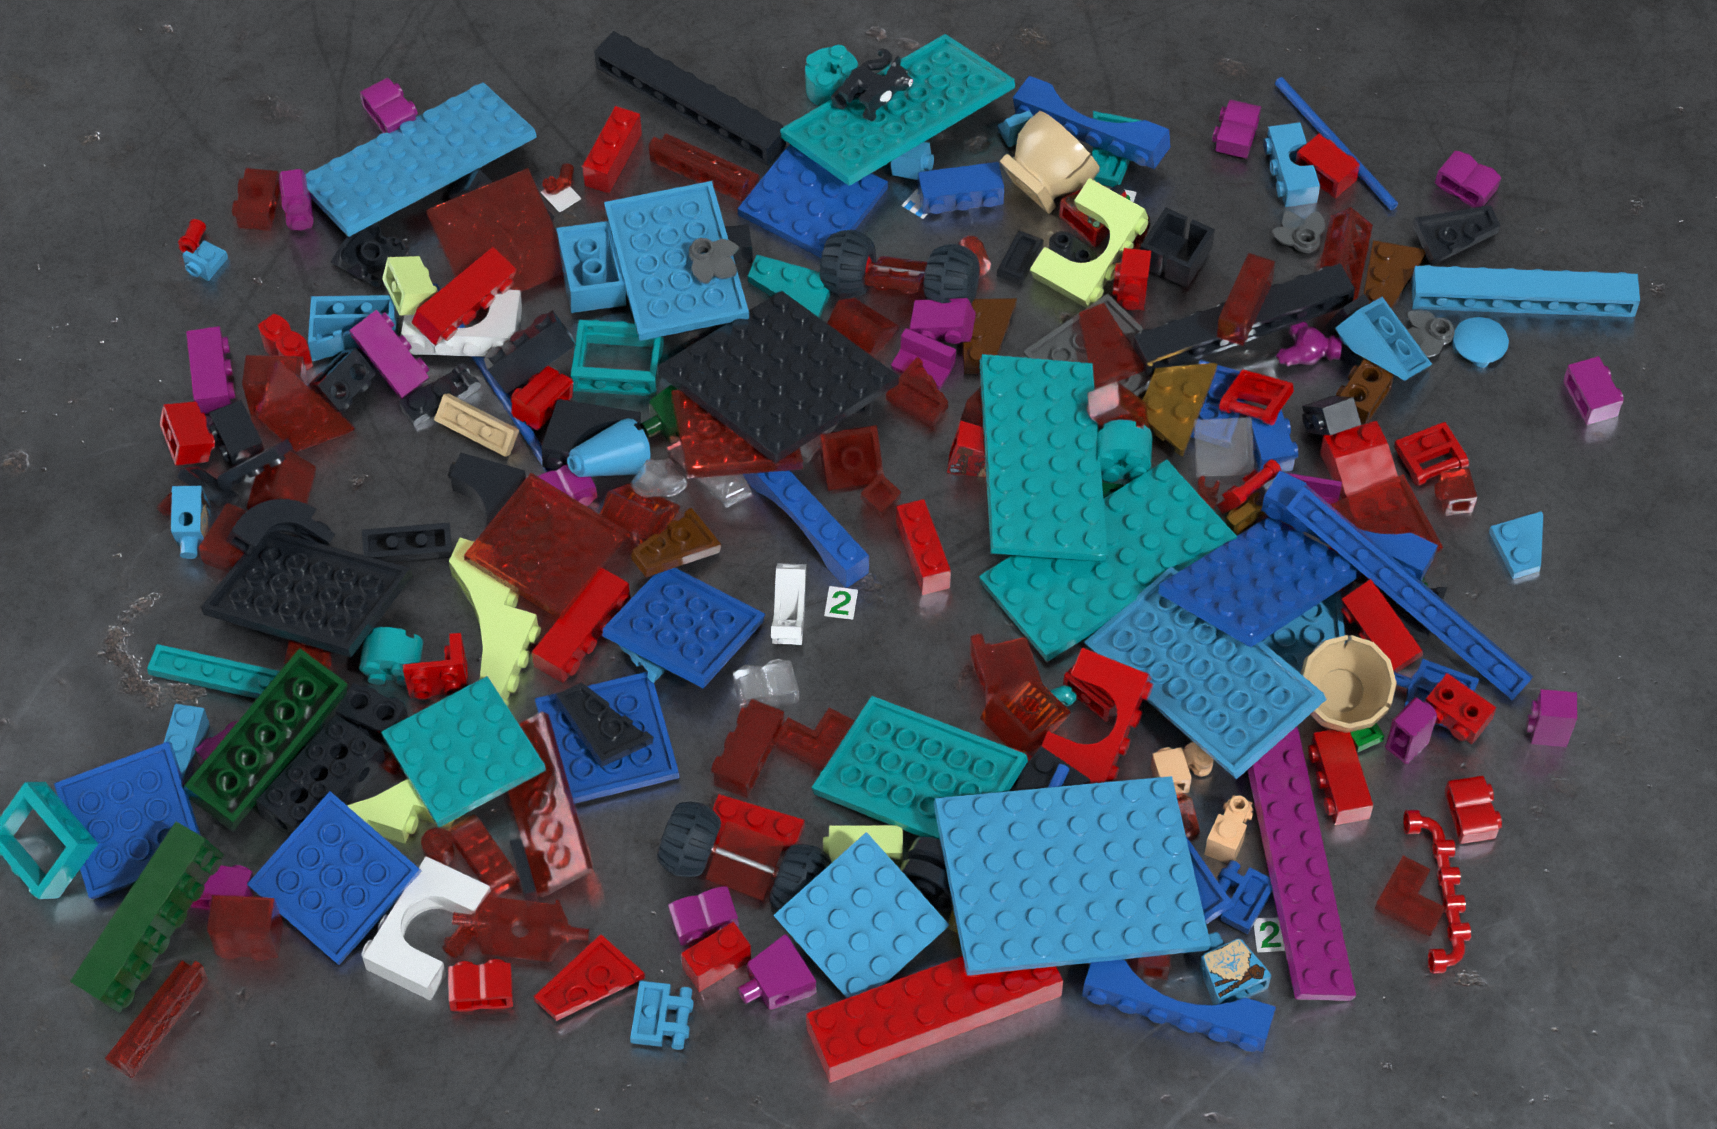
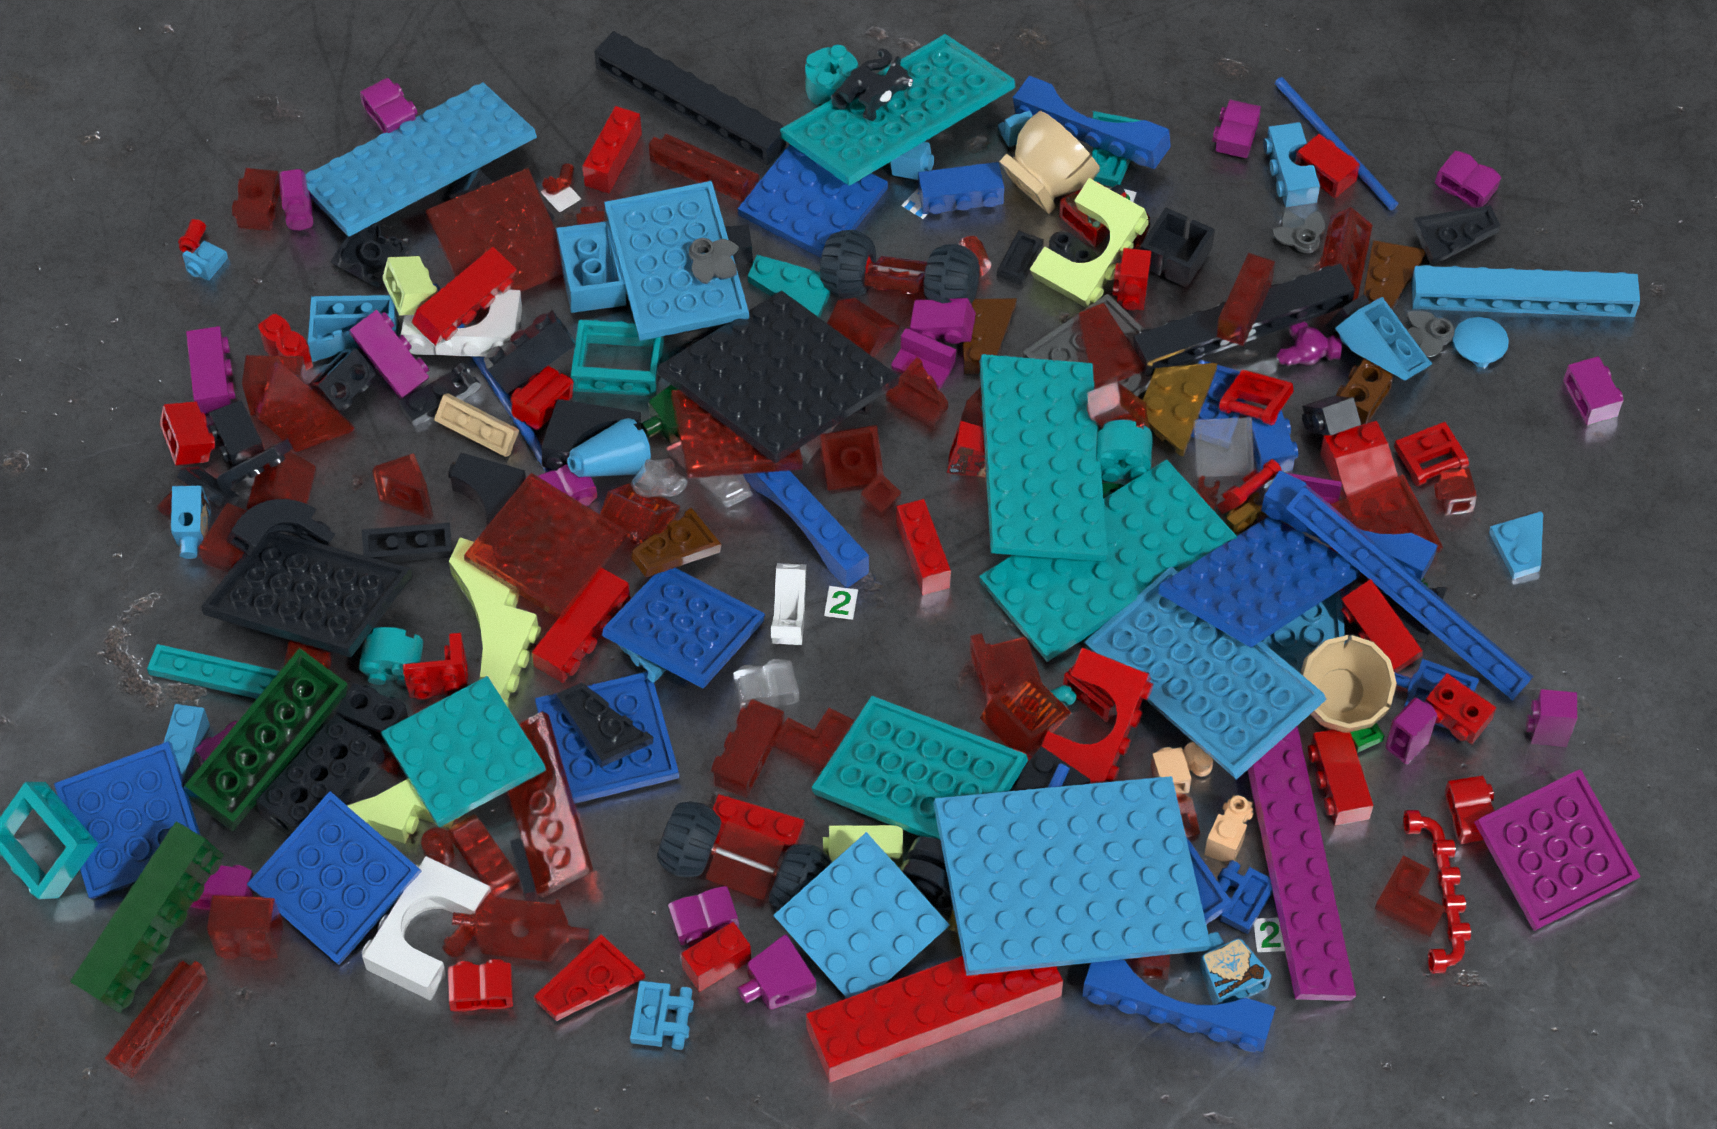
(403, 485): none -> clear red slope
(589, 215): none -> clear red plate
(1557, 849): none -> magenta plate

